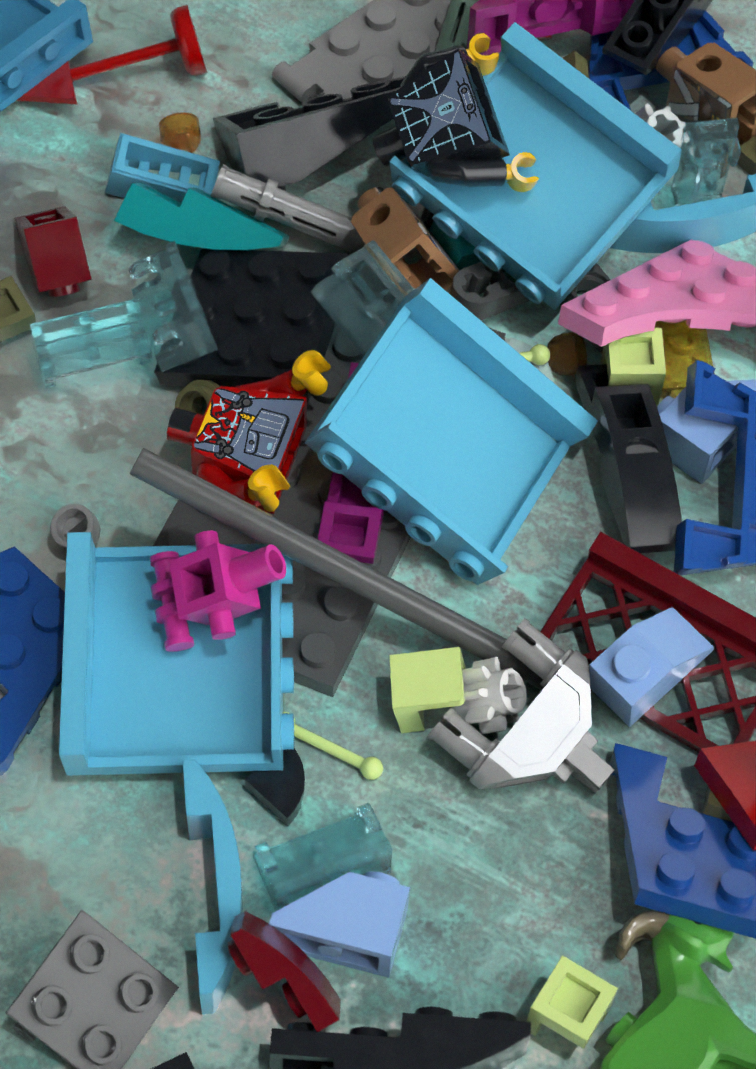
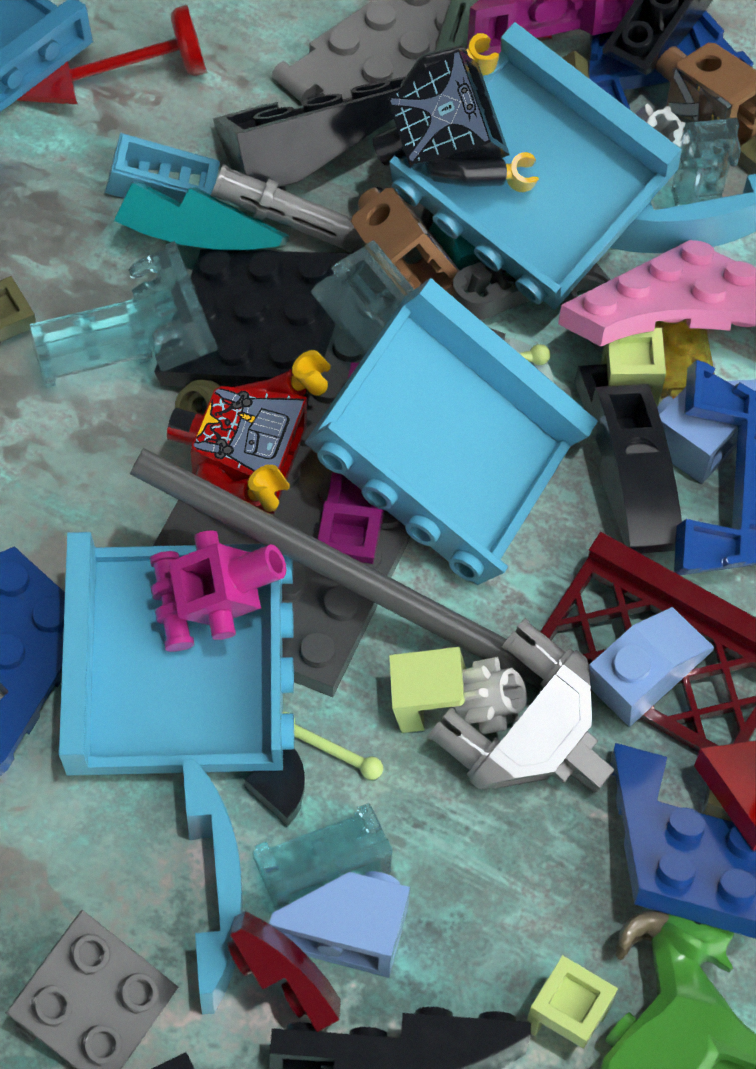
(54, 250): dark red slope -> none
(74, 519): light grey hinge -> none
(180, 131): clear orange hinge -> none
(567, 353): clear orange hinge -> none

